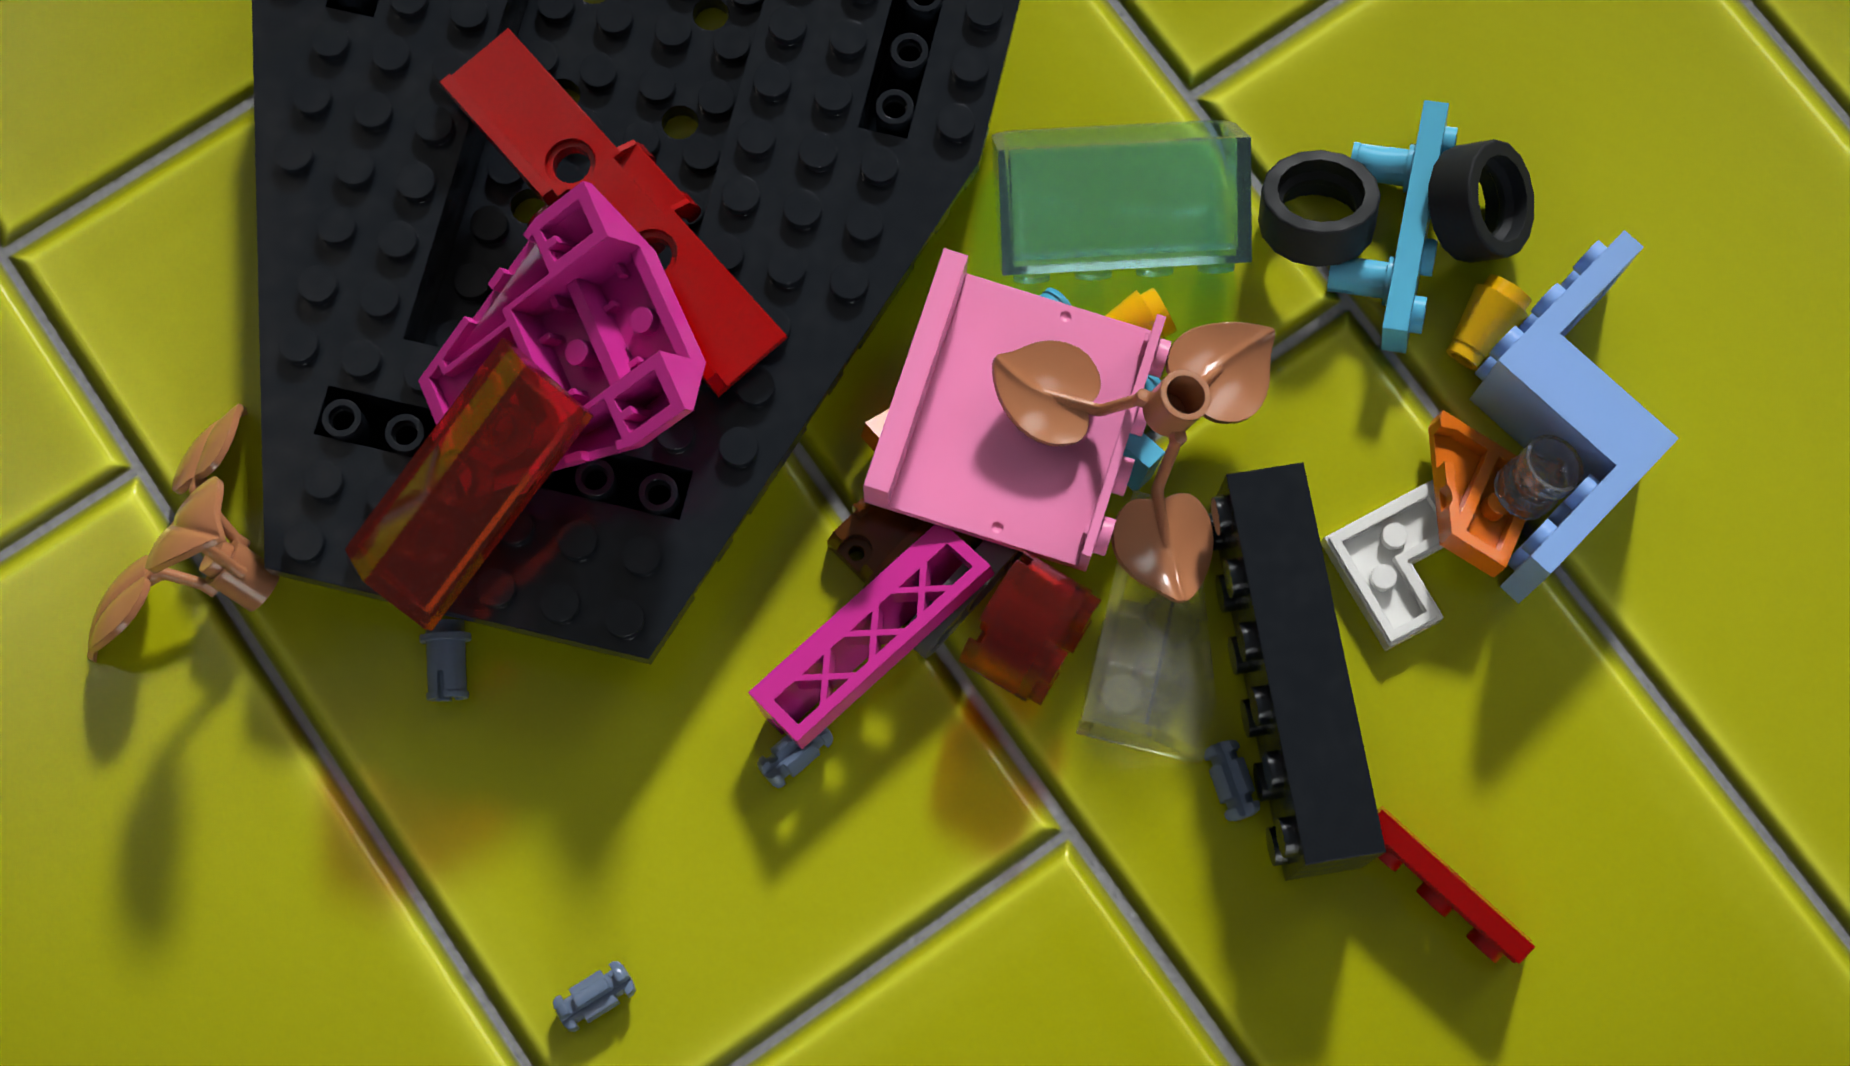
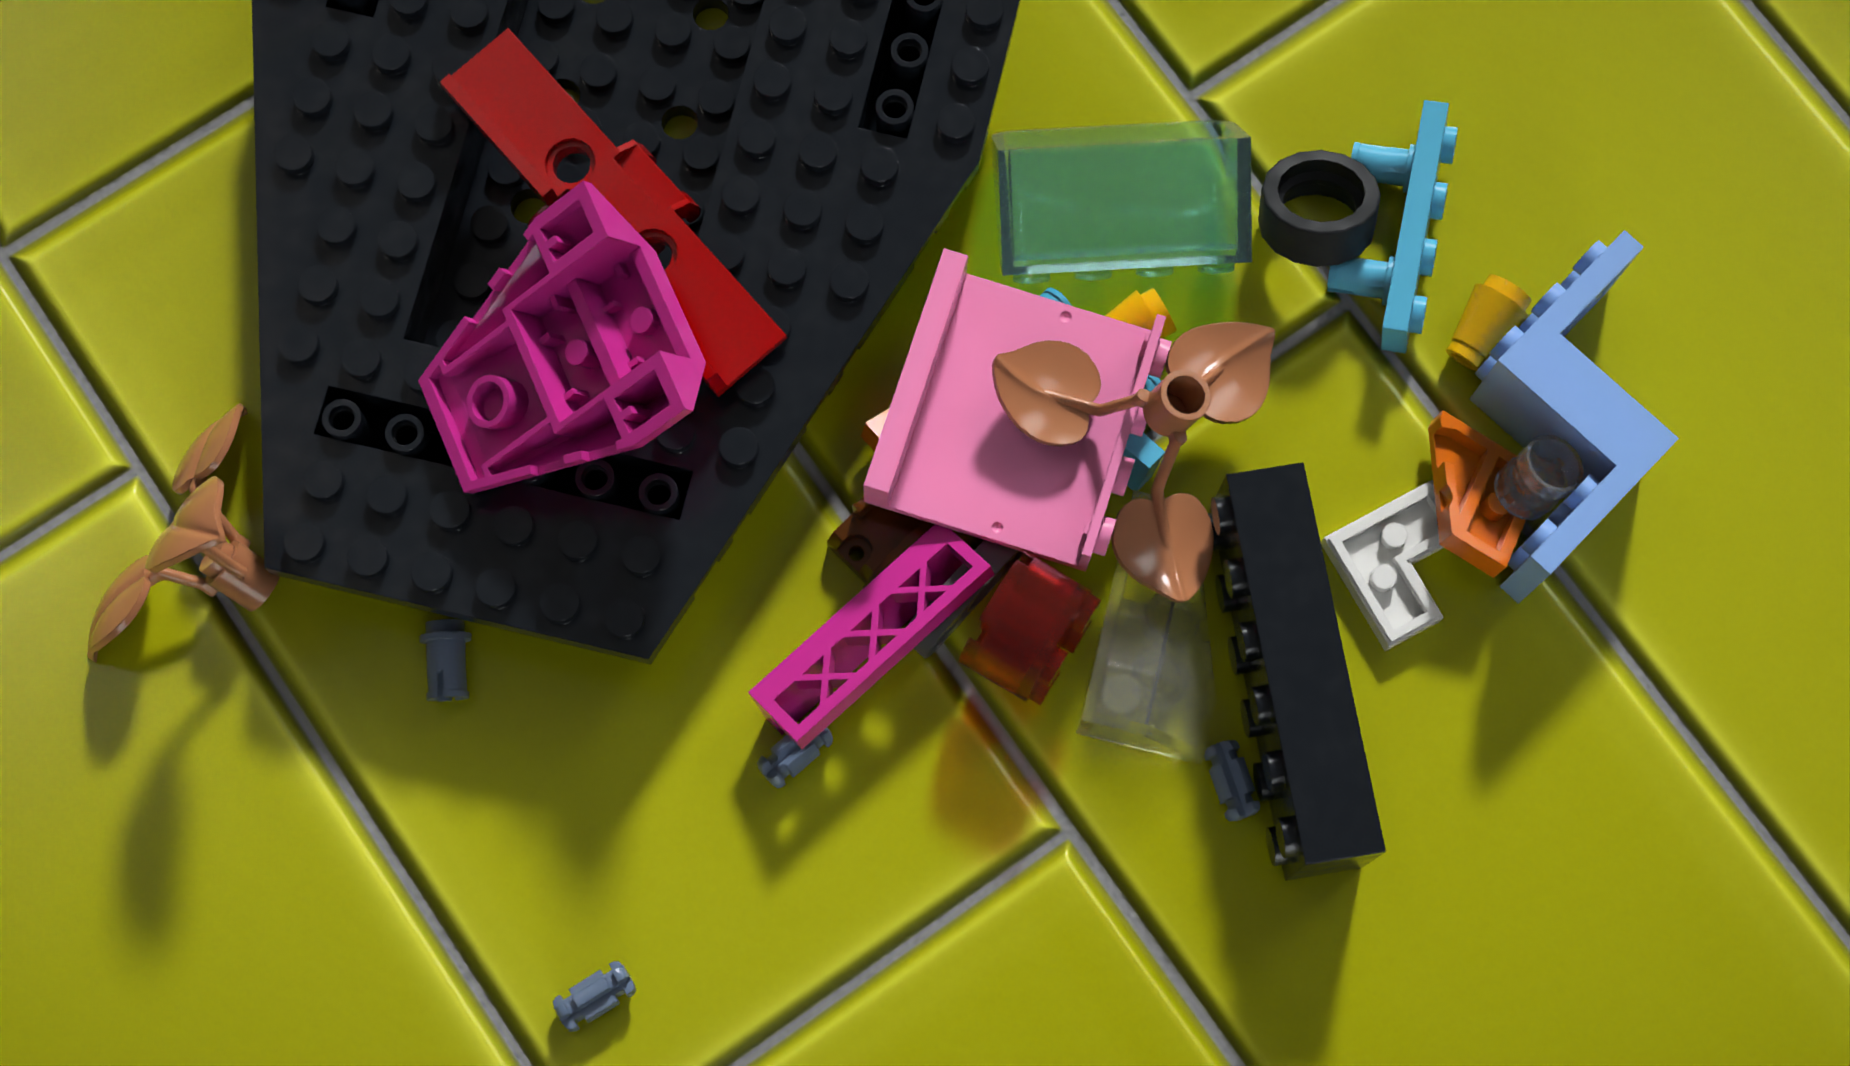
(466, 485): clear red slope -> none
(1448, 891): red tile -> none
(1456, 207): black tyre -> none

